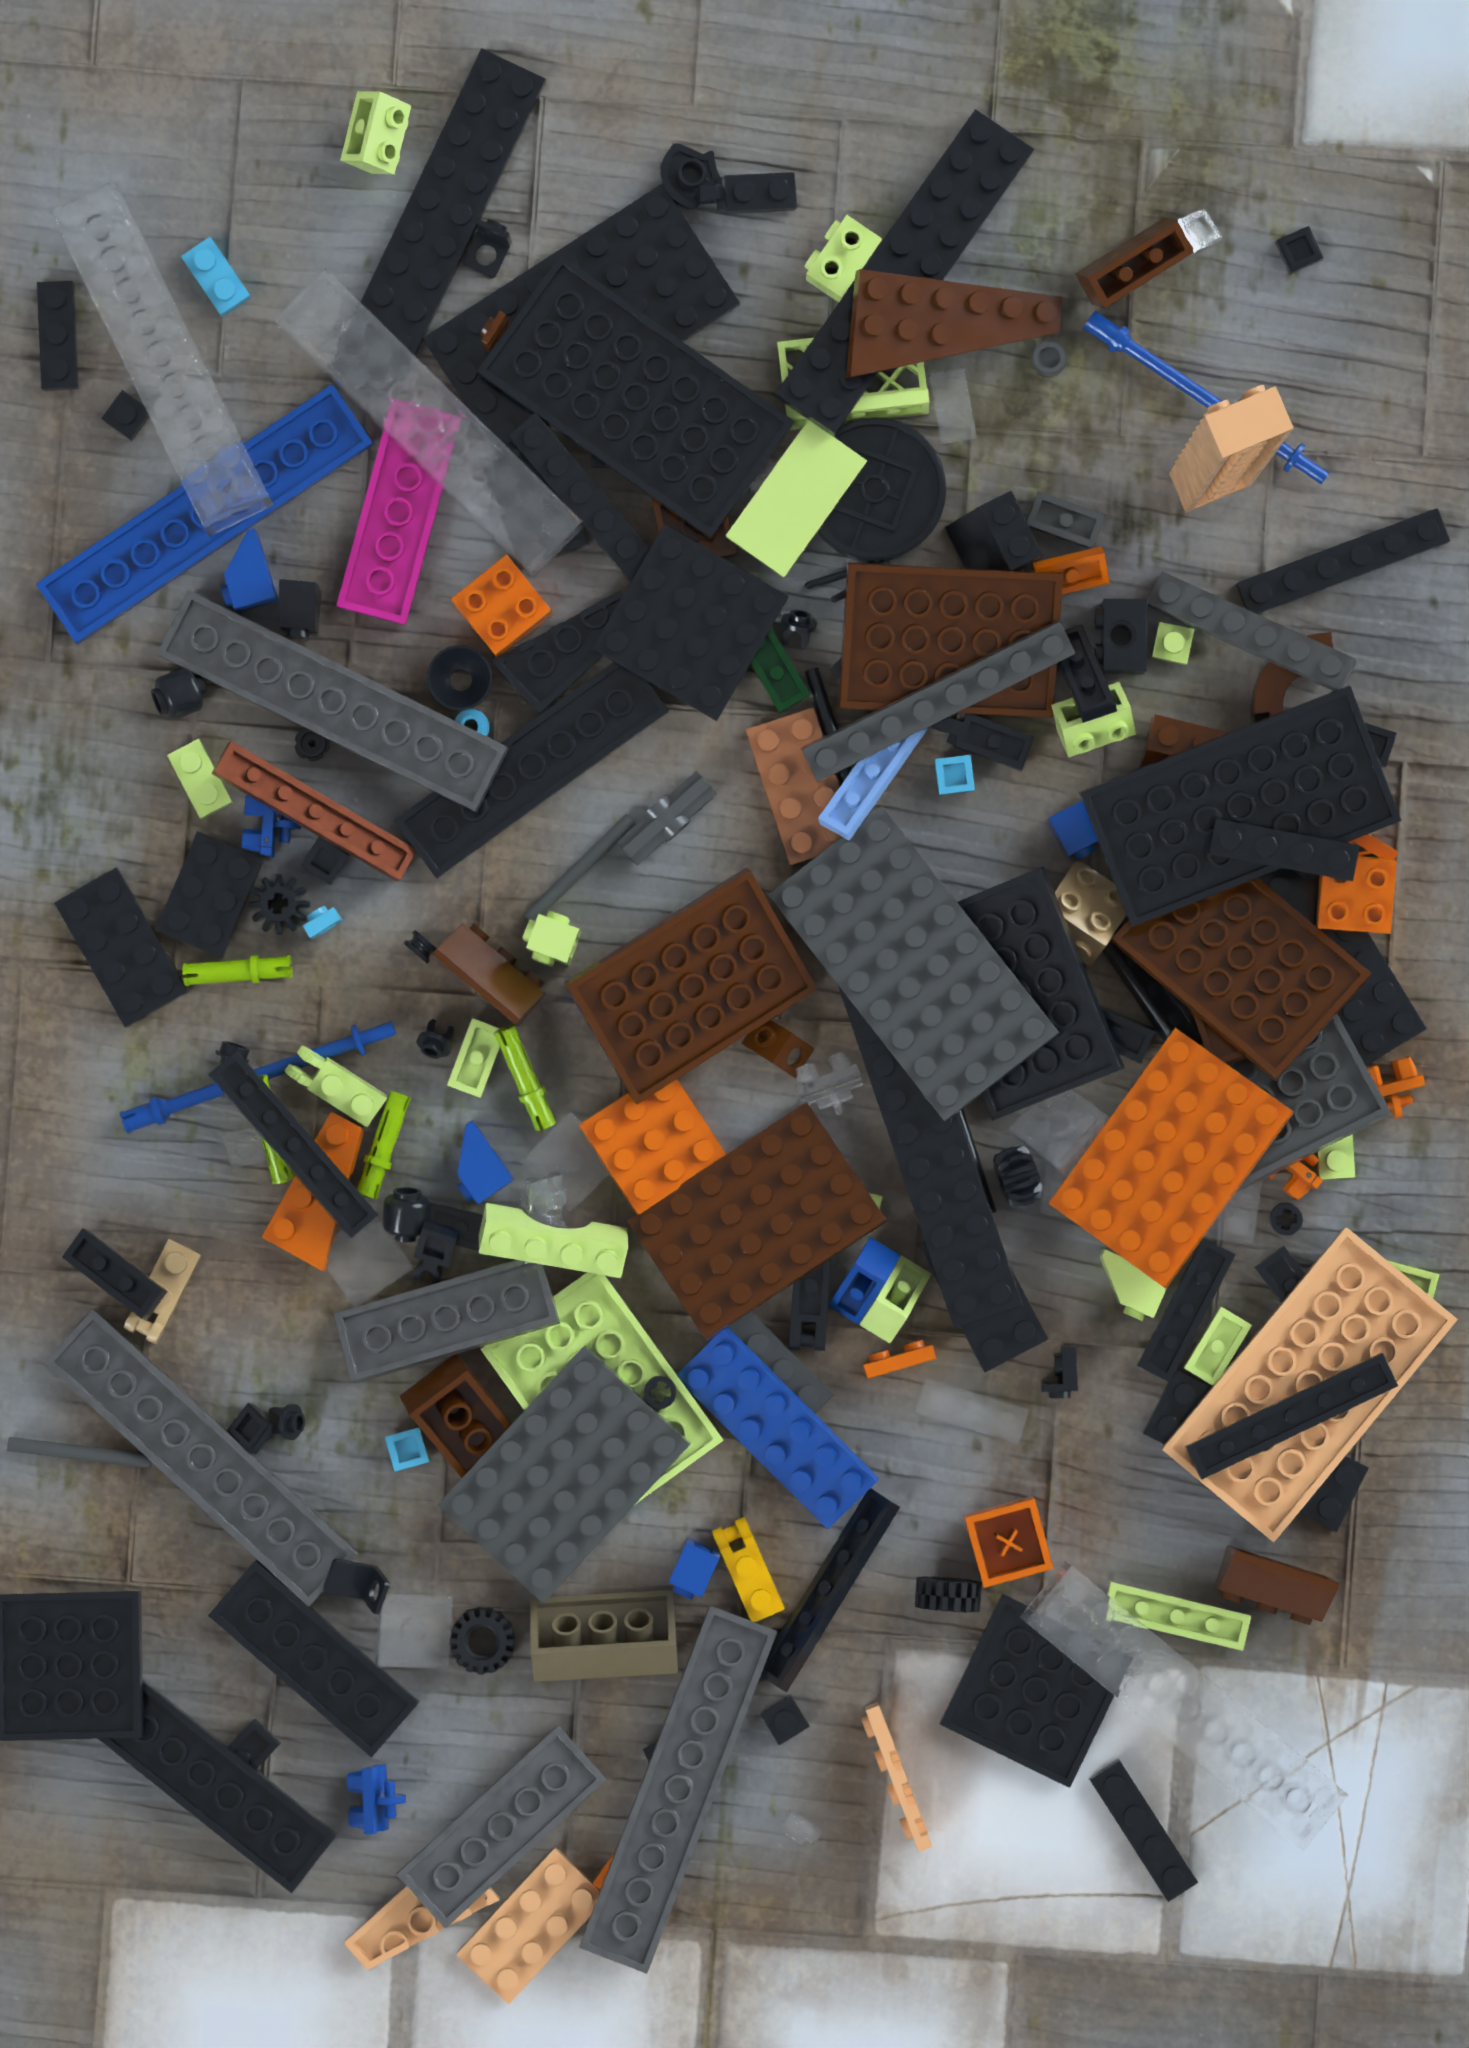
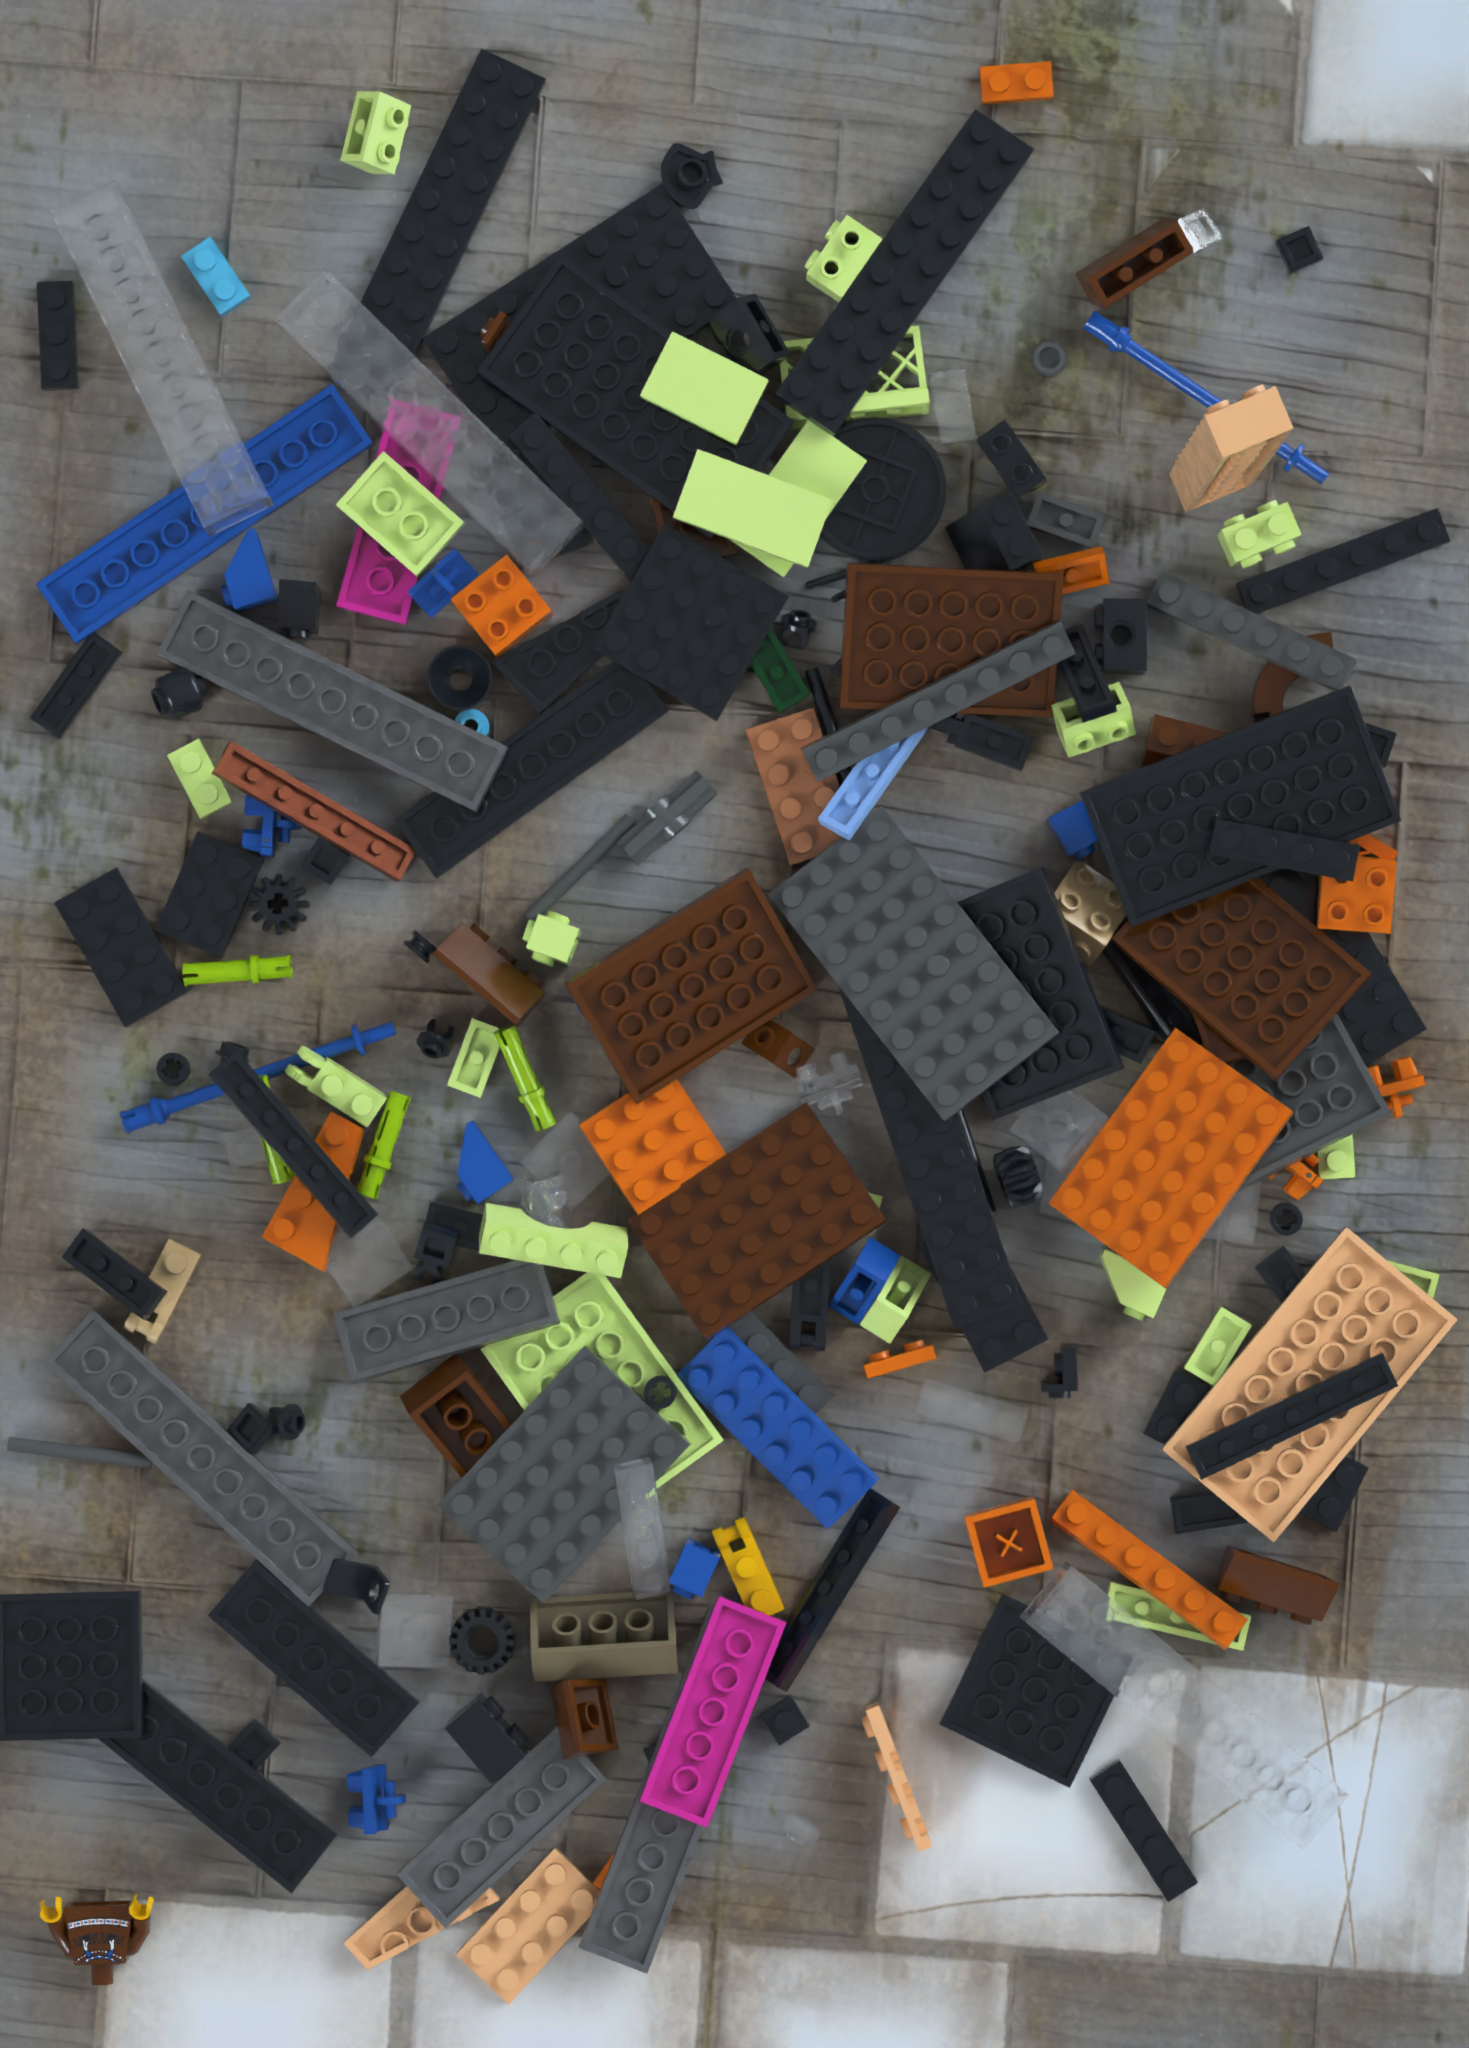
(76, 685): none -> black tile
(99, 1932): none -> reddish brown torso
(126, 415): black plate -> none
(163, 1064): none -> black bush
(303, 749): black plate -> none
(322, 921): medium azure plate -> none
(400, 514): none -> yellowish green plate
(405, 1213): black head -> none
(407, 1449): medium azure plate -> none
(442, 583): none -> blue hips
(488, 234): black bracket -> none
(488, 1737): none -> black brick
(584, 1717): none -> reddish brown slope
(642, 1528): none -> clear plate
(704, 388): none -> yellowish green tile
(712, 1711): none -> dark pink plate
(749, 316): none -> black brick
(751, 193): black hinge -> none
(752, 508): none -> yellowish green tile
(921, 319): reddish brown wing -> none
(948, 1594): black tyre -> none
(954, 775): medium azure plate -> none
(1011, 459): none -> black bracket
(1016, 83): none -> orange plate
(1148, 1570): none -> orange plate
(1172, 643): yellowish green plate -> none
(1186, 1310): black plate -> none
(1202, 1512): none -> black tile
(1267, 531): none -> yellowish green brick

